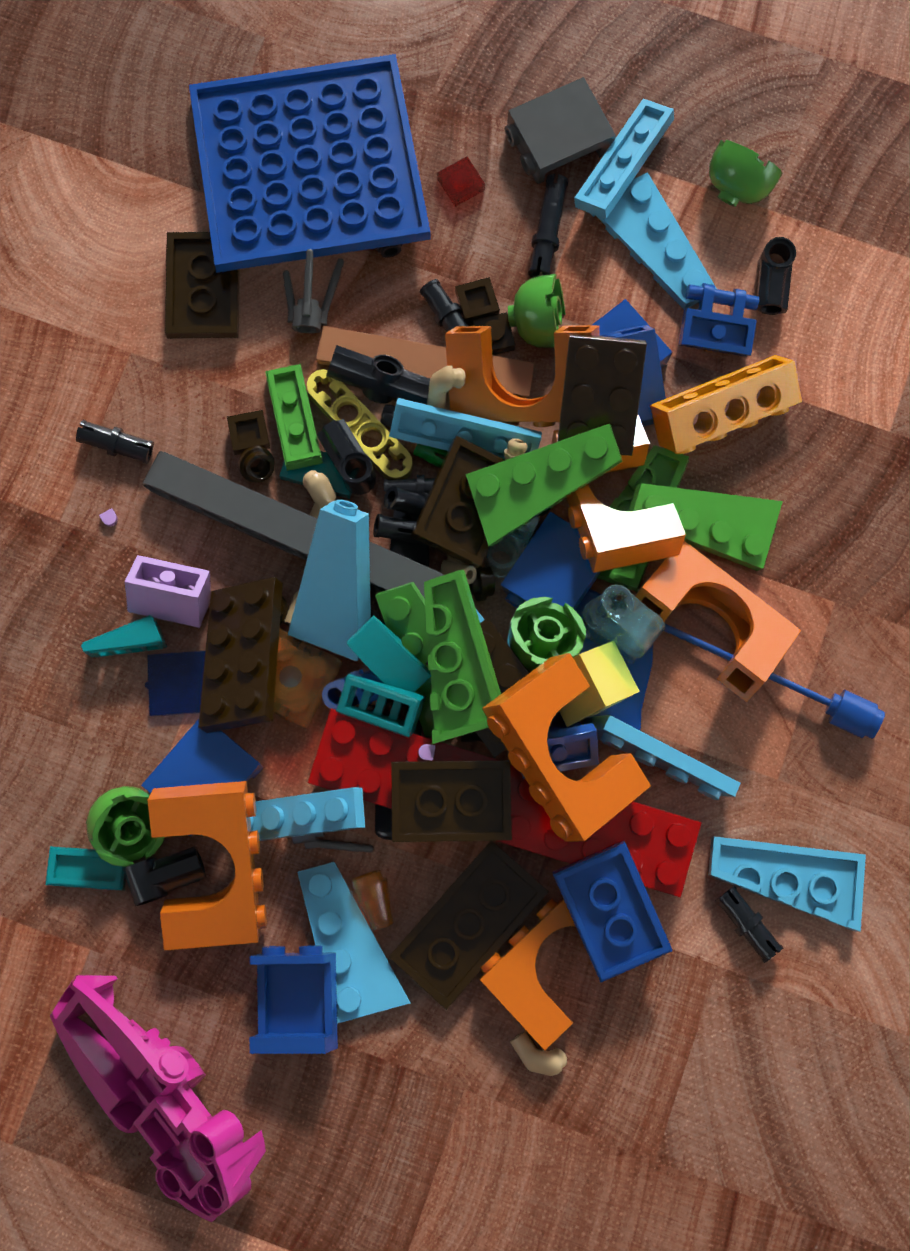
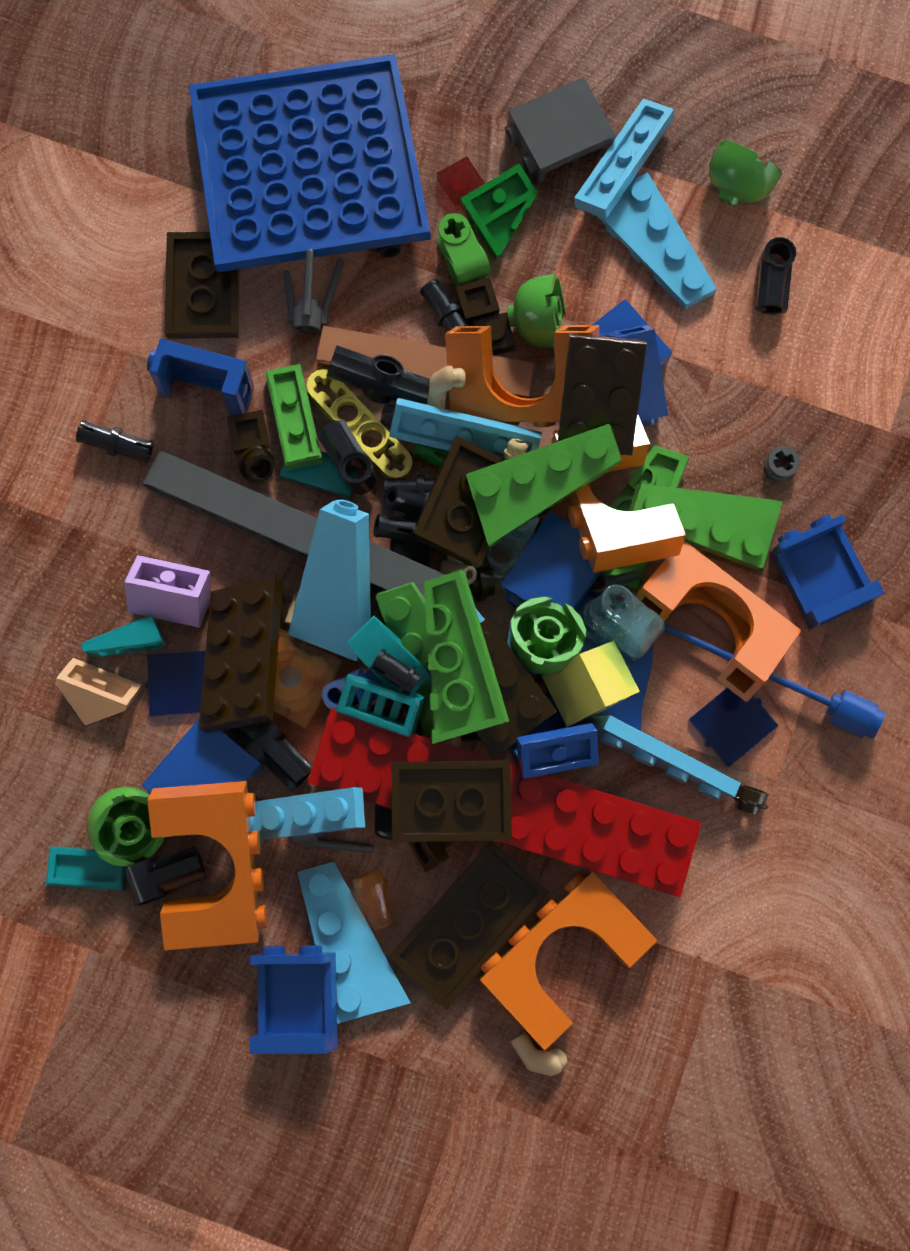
(95, 691): none -> light nougat slope
(109, 518): lavender piece -> none
(149, 1090): dark pink piece -> none
(201, 368): none -> blue panel
(270, 747): none -> black piece
(319, 489): tan arm -> none
(395, 671): none -> black pin
(426, 752): lavender piece -> none
(431, 853): none -> dark brown tile
(462, 255): none -> bright green piece
(499, 207): none -> green wing
(522, 723): orange arch -> none
(545, 240): black pin -> none
(607, 581): none -> dark grey hand
(612, 911): blue tile -> none
(674, 416): light orange brick -> none
(719, 331): blue plate -> none
(732, 725): none -> clear blue piece
(749, 924): black pin -> none
(751, 799): none -> dark brown plate
(779, 474): none -> dark grey bush
(804, 878): medium azure wing -> none
(823, 571): none -> blue panel

